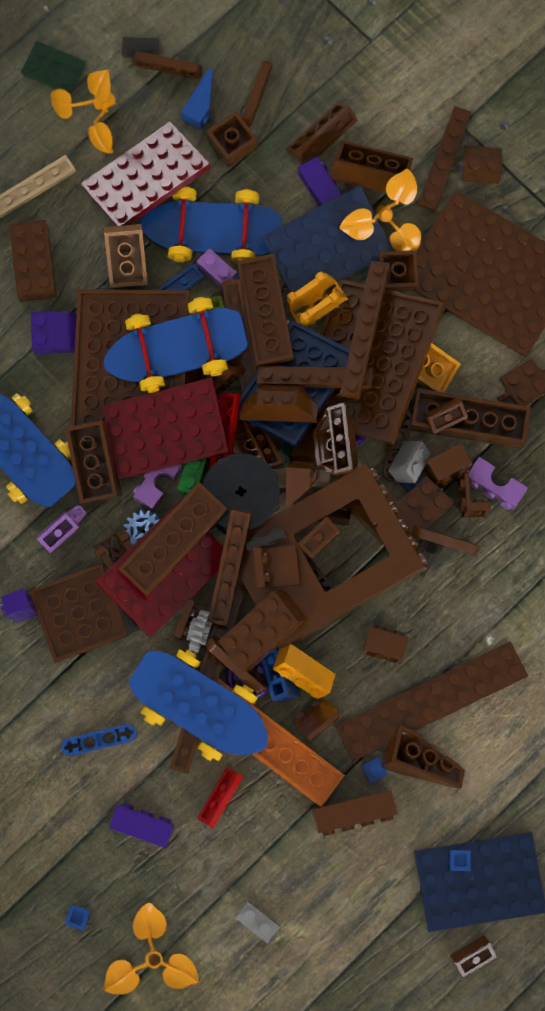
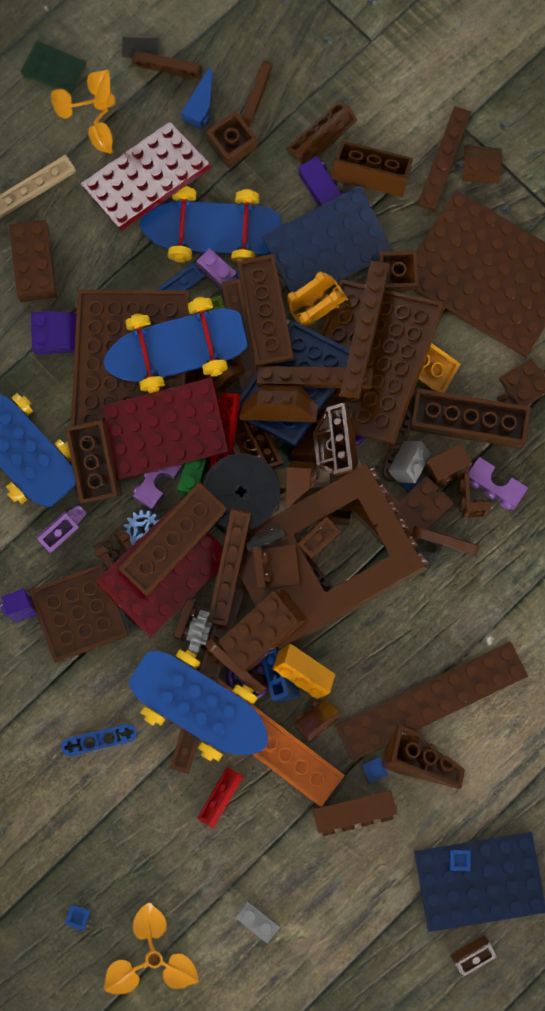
(125, 255): medium nougat brick -> none
(142, 825): dark purple brick -> none
(359, 224): light orange plant -> none
(385, 644): reddish brown brick -> none
(446, 415): reddish brown slope -> none

